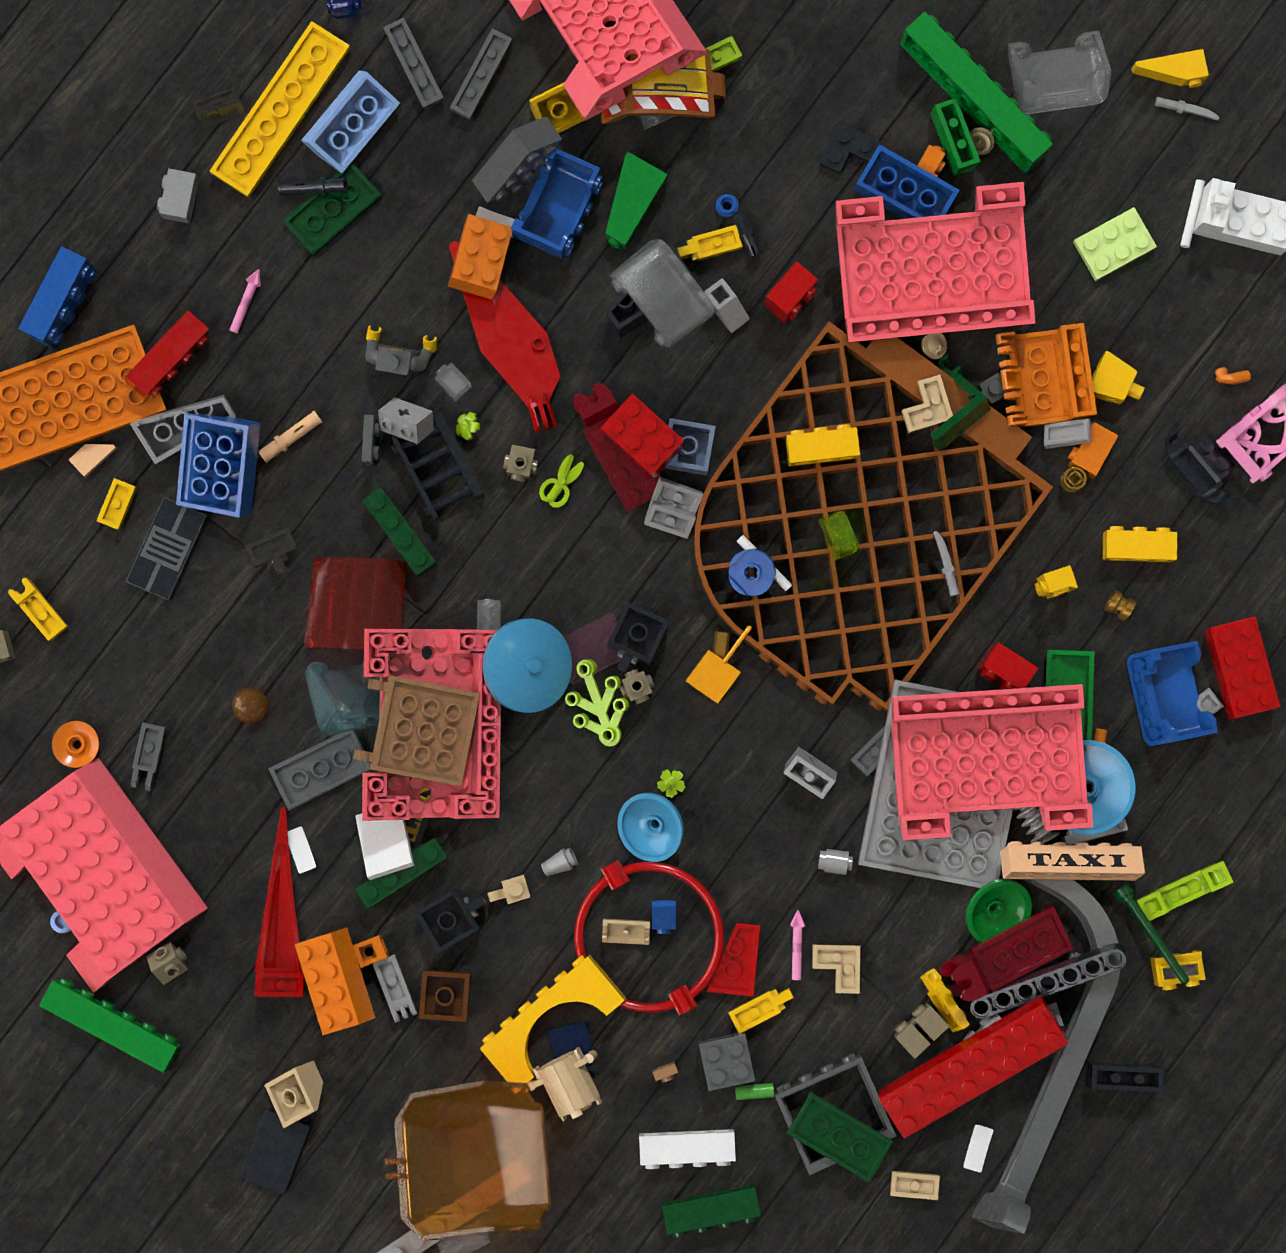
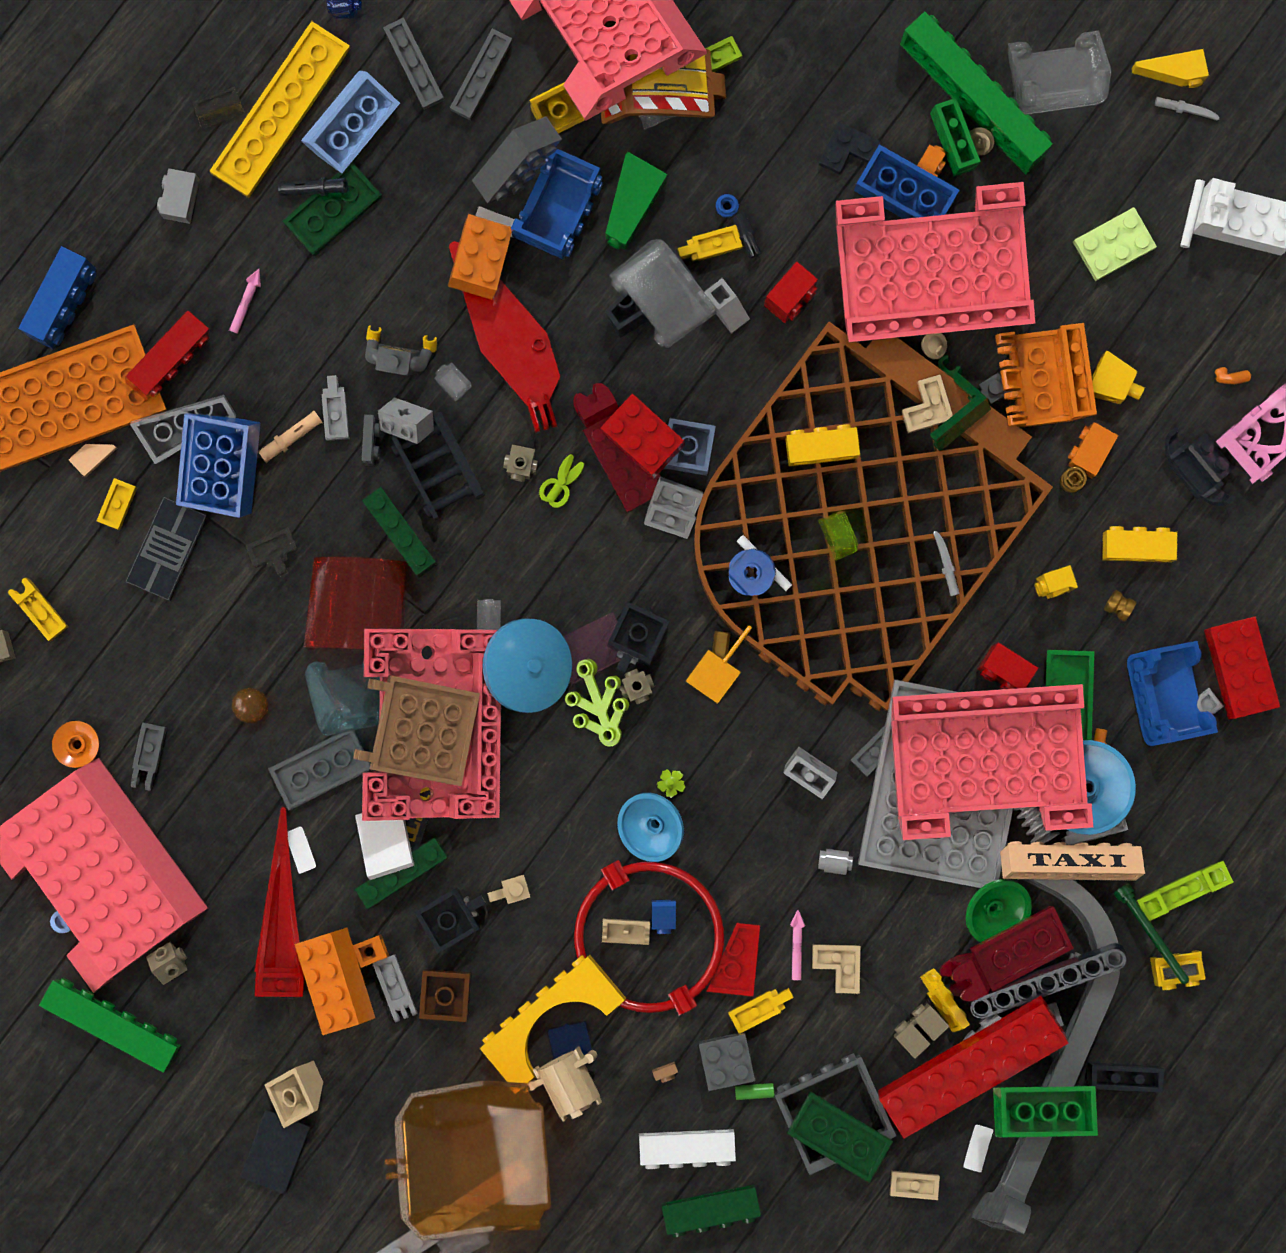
(335, 411): none -> light grey hinge
(467, 425): lime plant -> none
(560, 862): light grey cone -> none
(1045, 1111): none -> green brick
(1067, 433): light grey tile -> none

